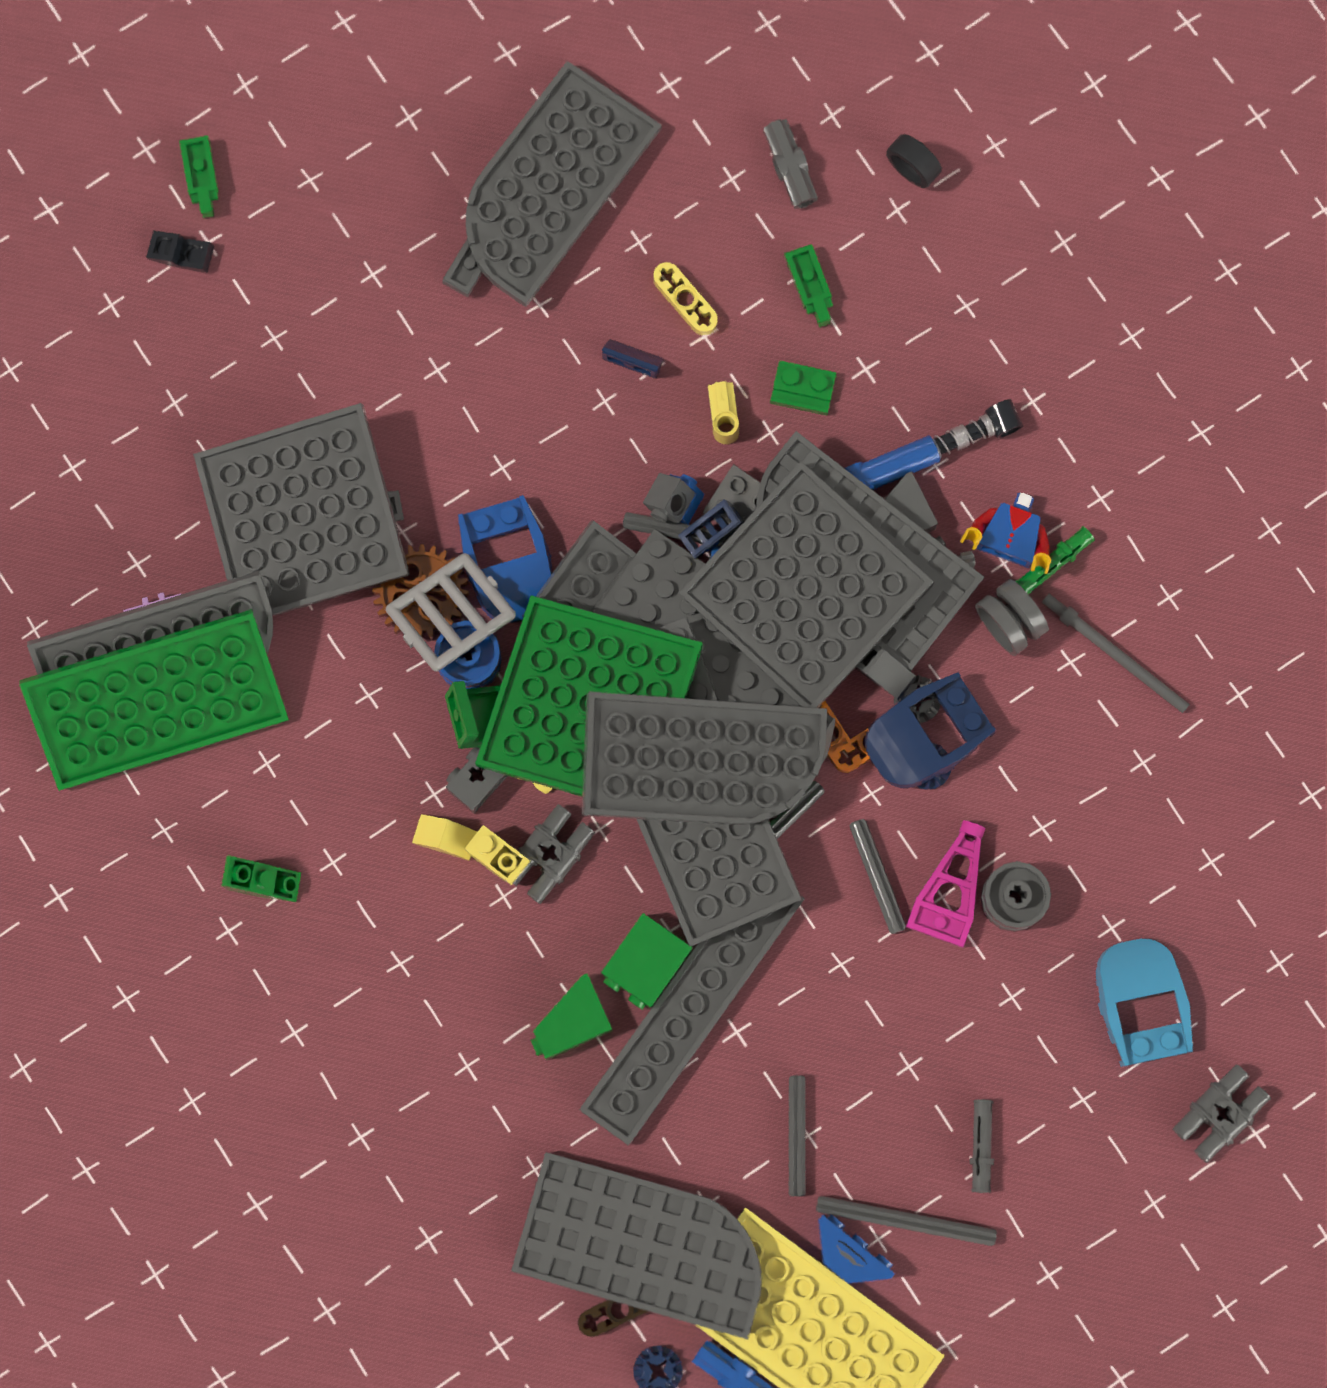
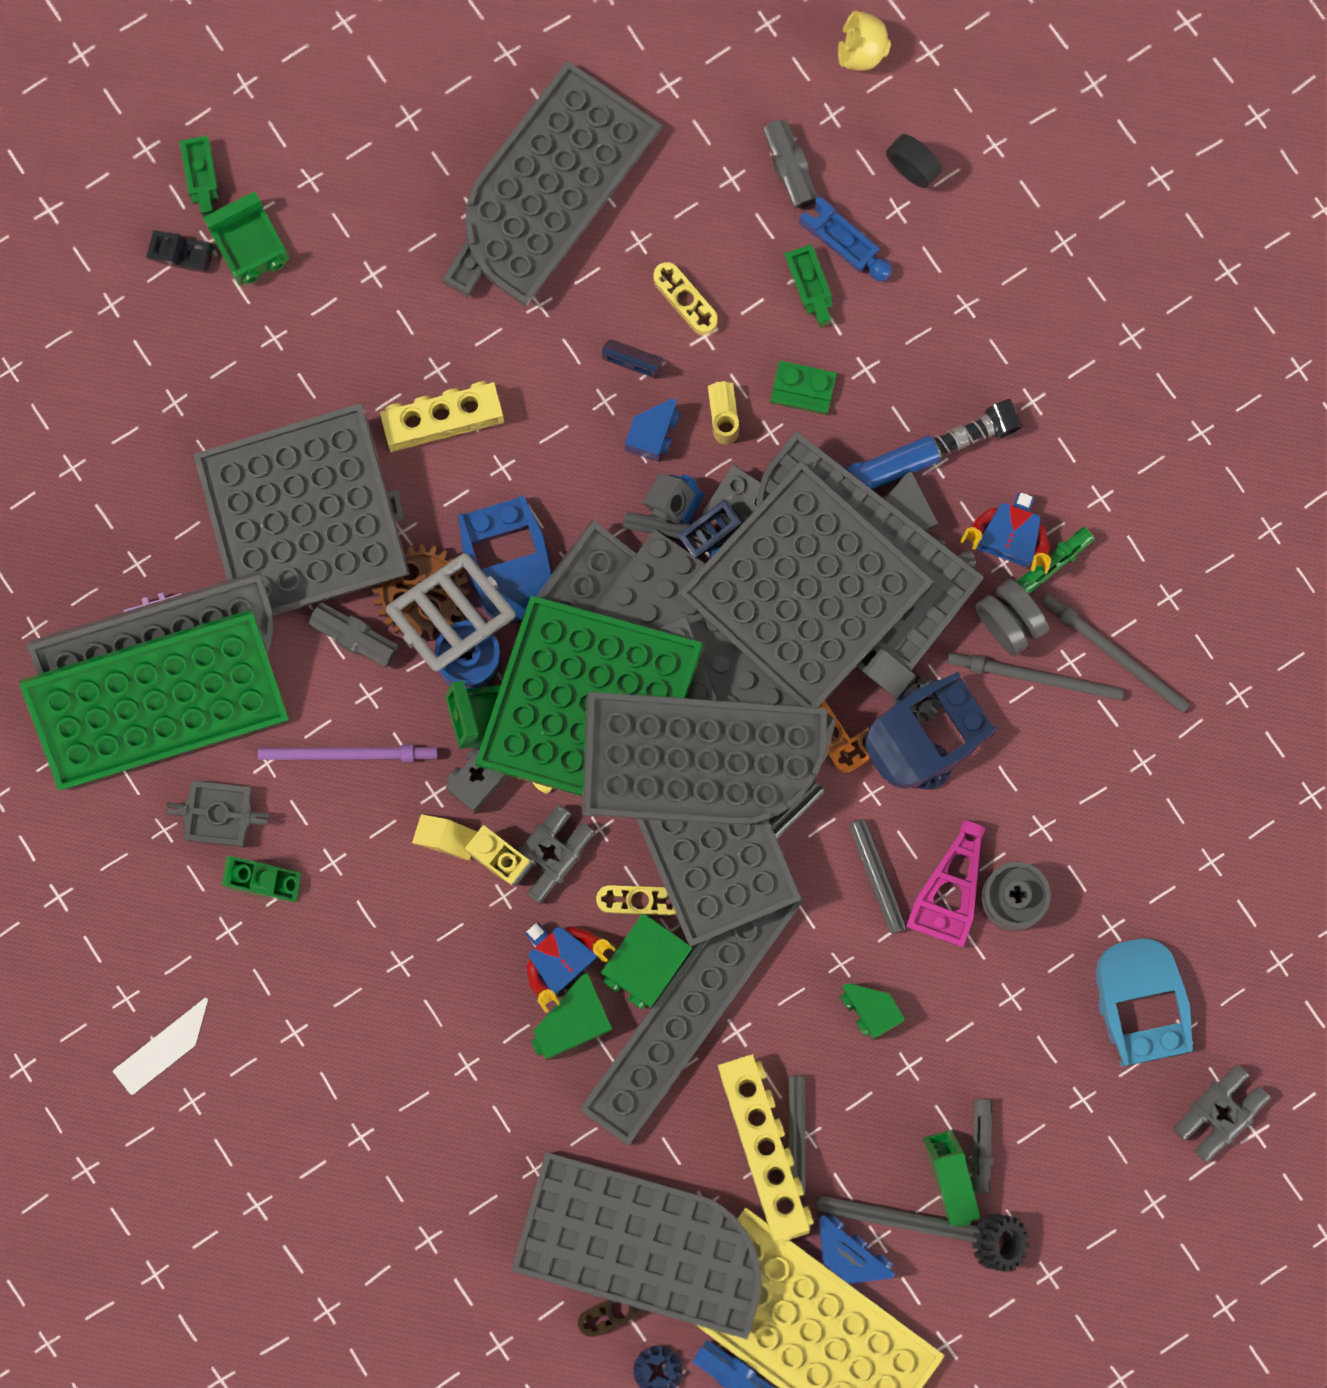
(162, 1050): none -> white sticker
(217, 814): none -> dark grey plate
(246, 239): none -> green panel
(353, 635): none -> dark grey piece
(406, 753): none -> medium lavender bar
(431, 429): none -> light yellow brick
(560, 959): none -> torso
(617, 892): none -> light yellow beam
(650, 430): none -> blue slope
(733, 1076): none -> light yellow brick
(845, 240): none -> blue plate
(865, 42): none -> light yellow cylinder
(874, 1009): none -> green slope
(951, 1178): none -> green slope
(978, 664): none -> dark grey bar
(988, 1242): none -> black tyre

